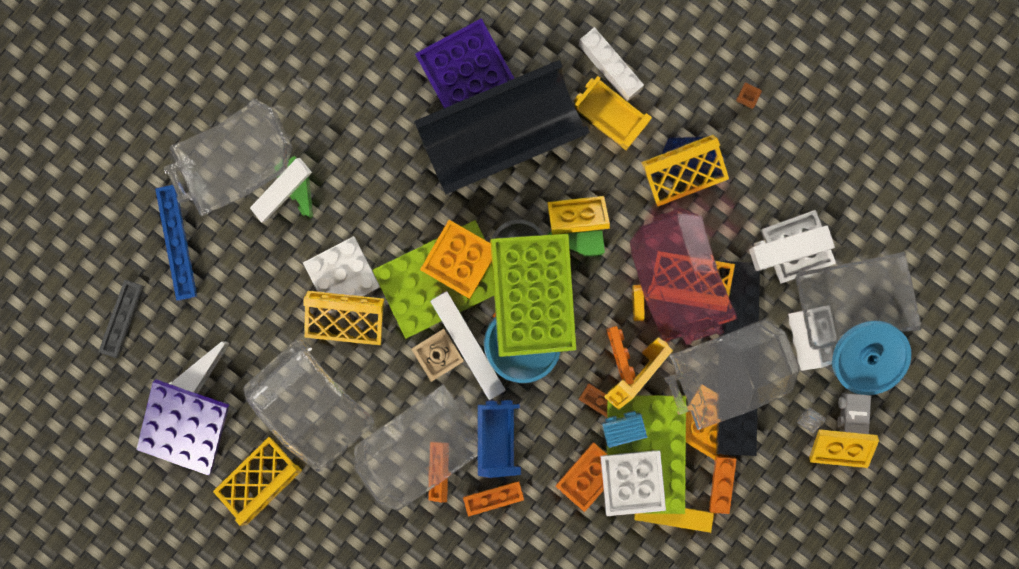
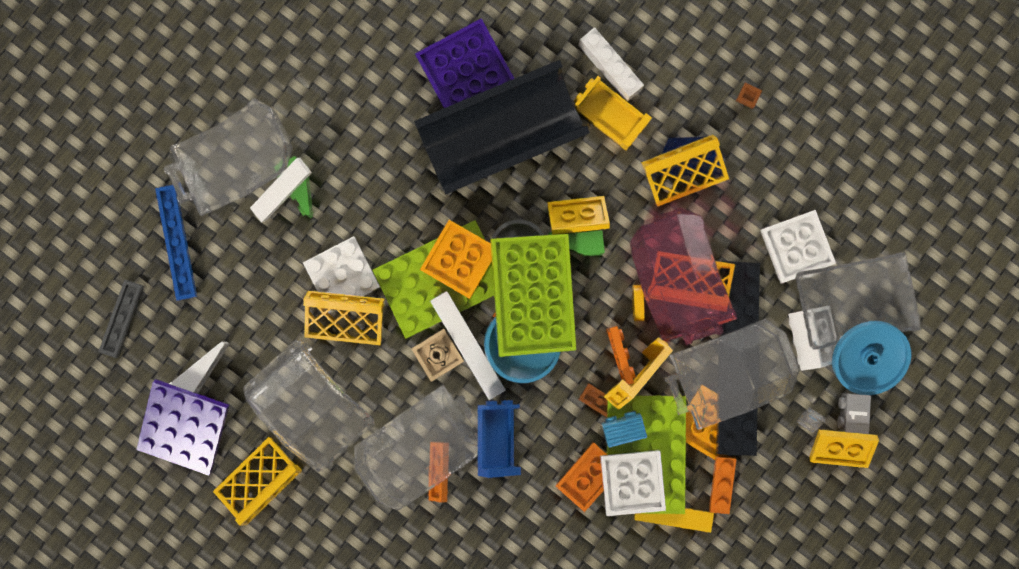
(493, 498): orange plate -> none
(791, 248): white brick -> none

